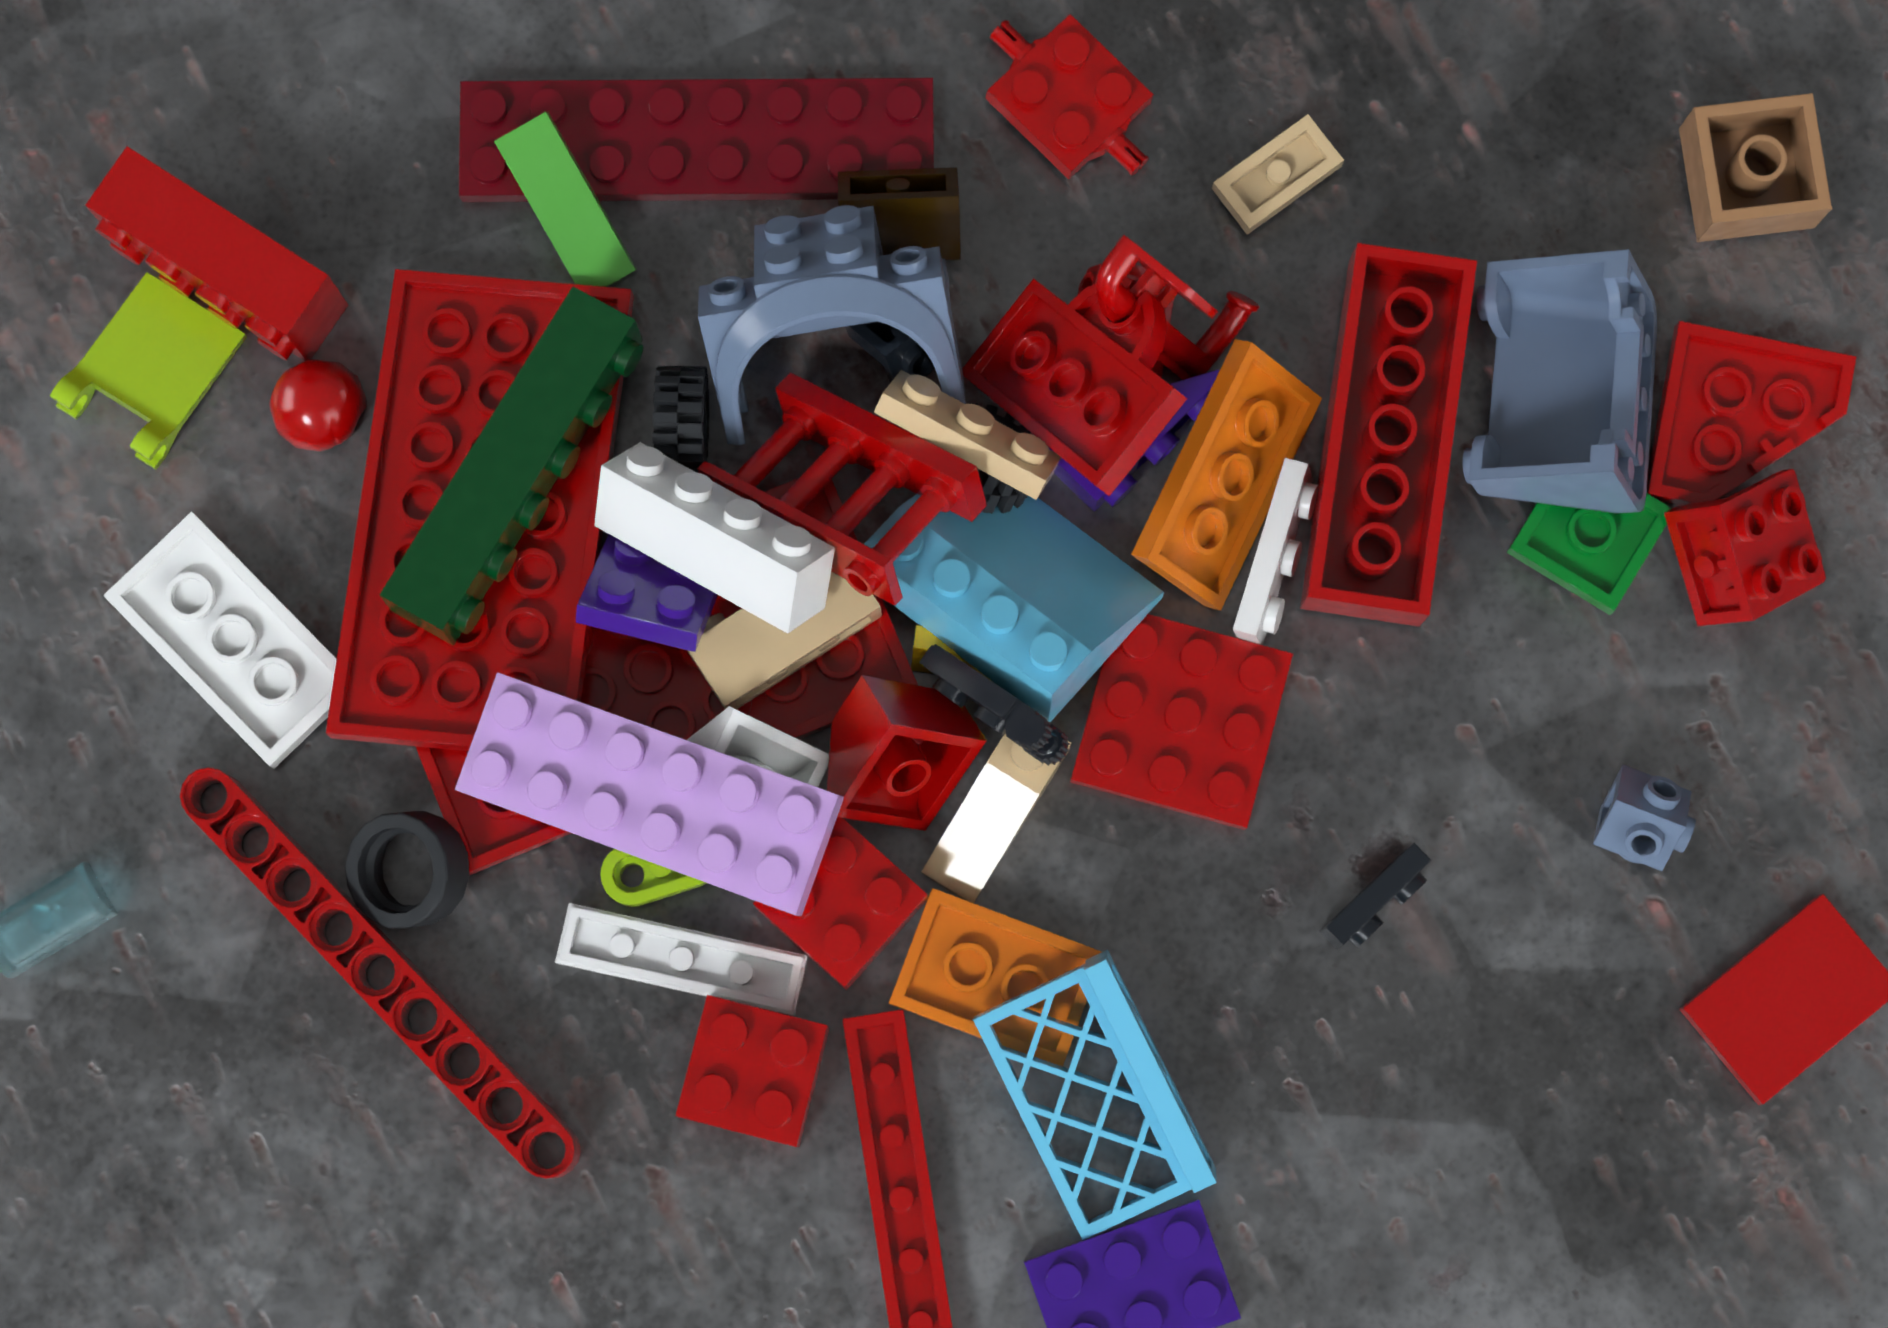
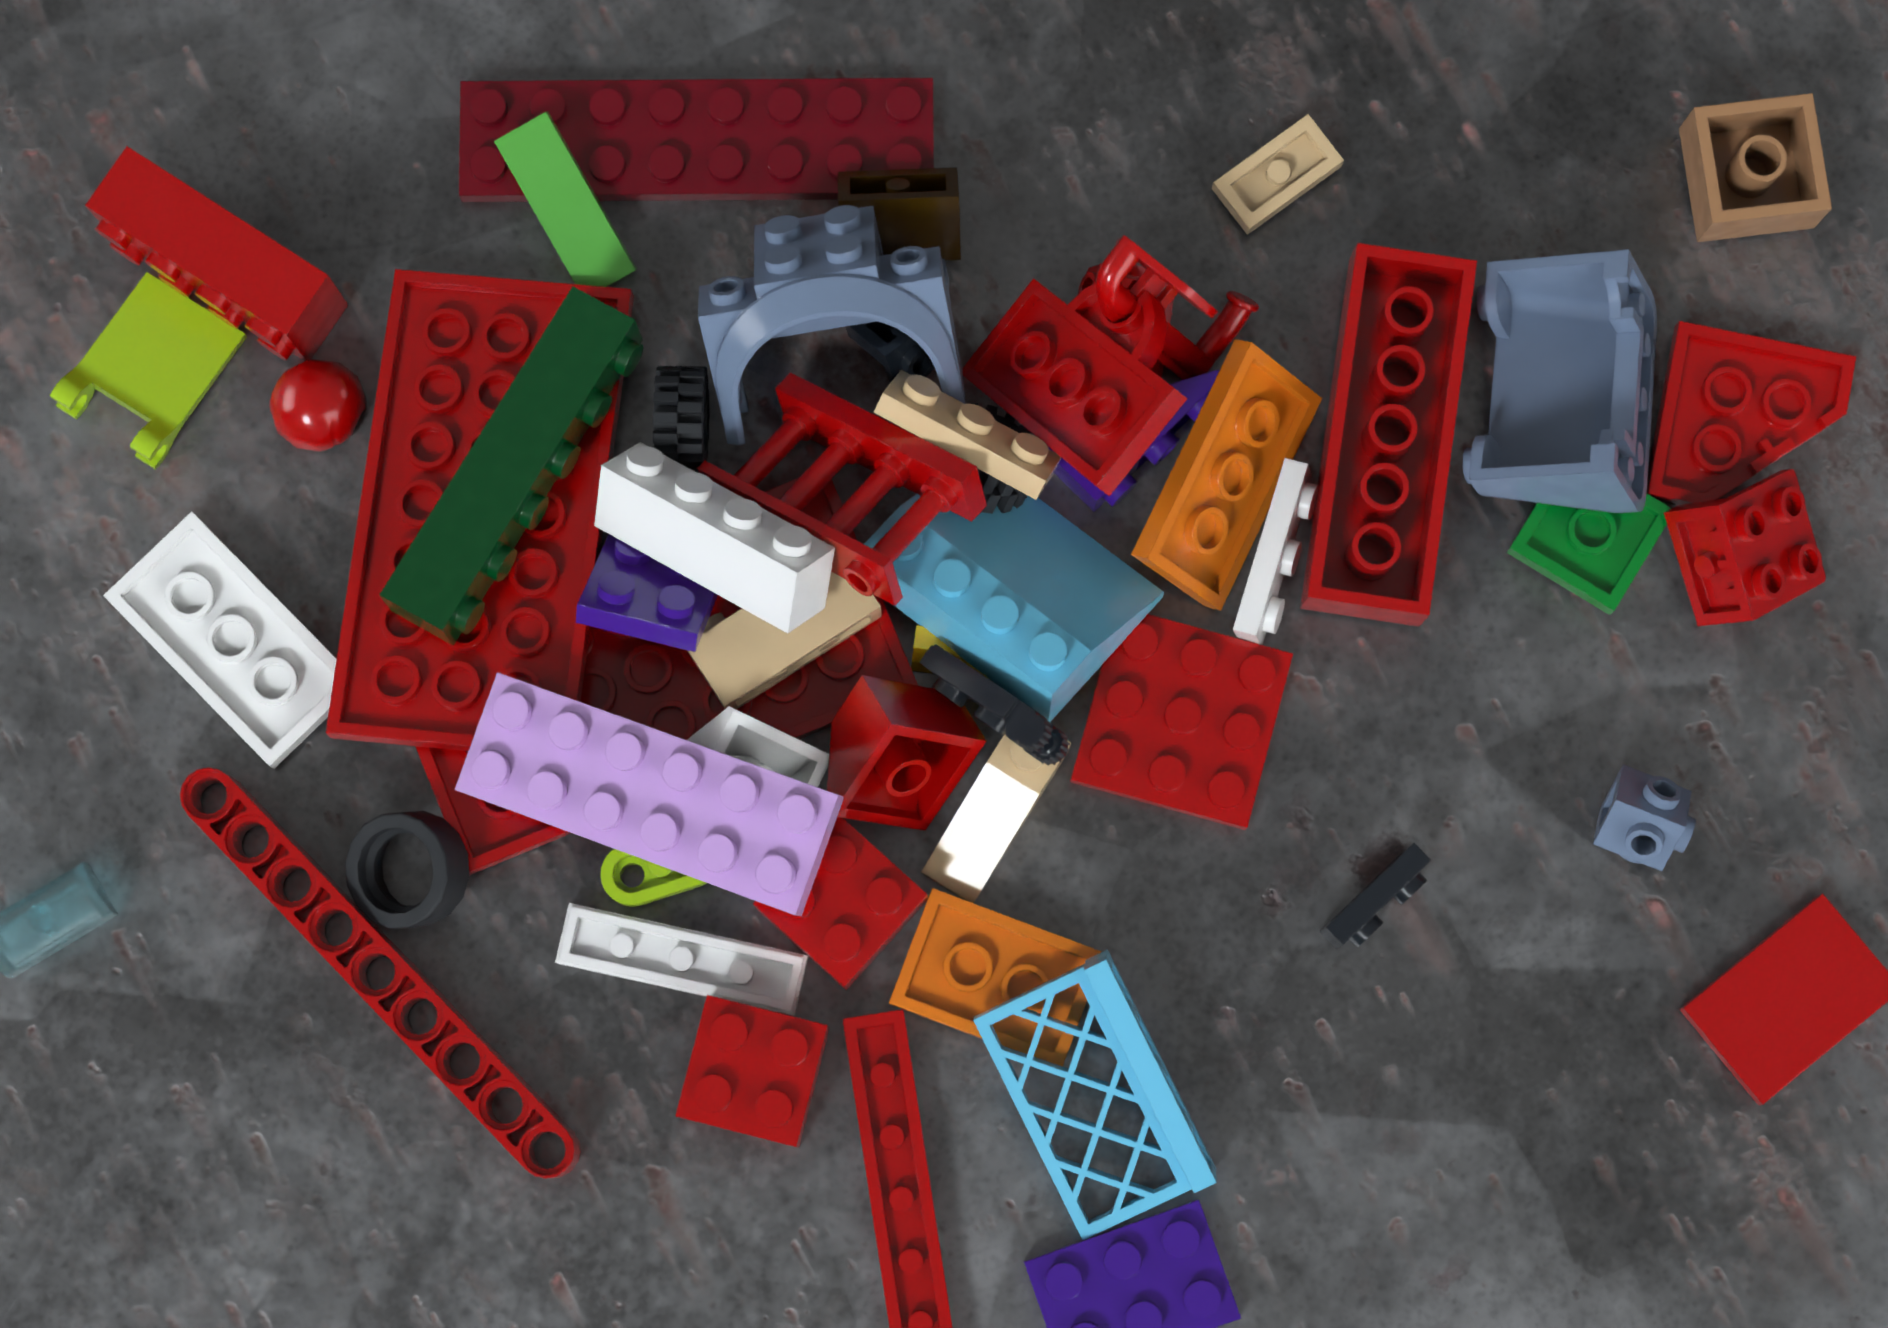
(1069, 96): red plate -> none

